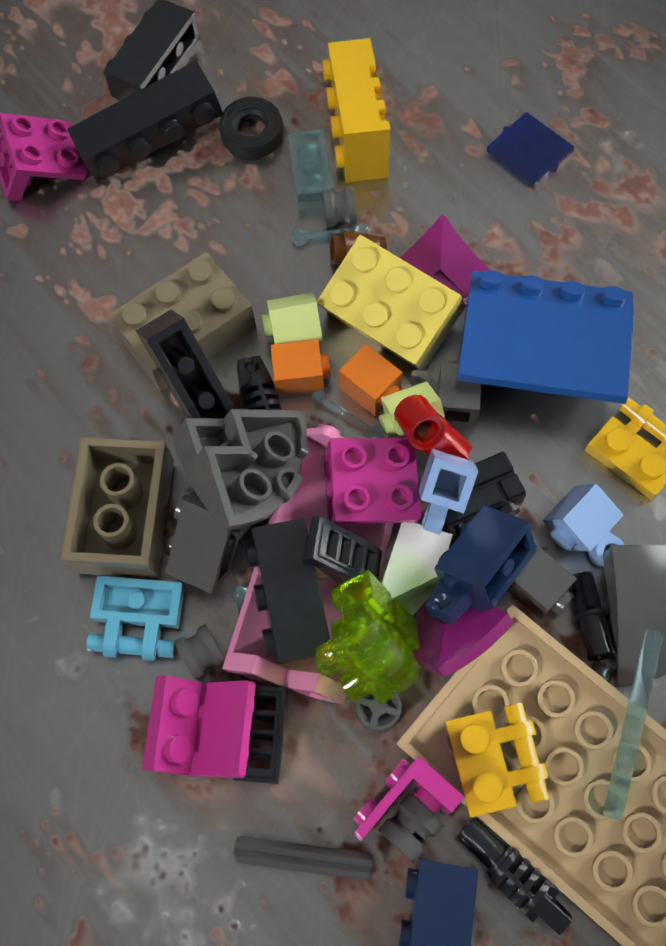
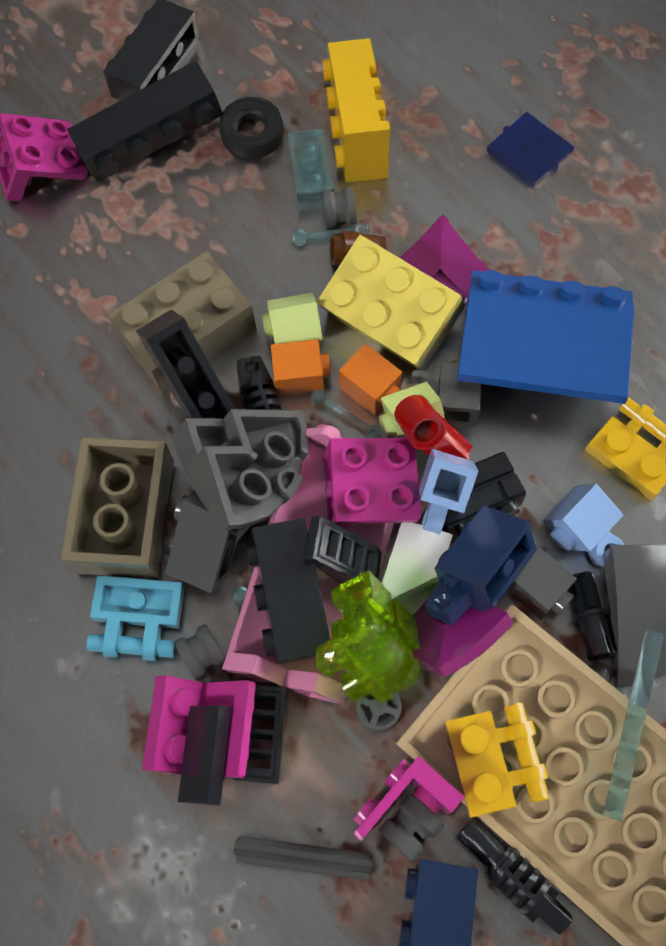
(205, 755): none -> black tile

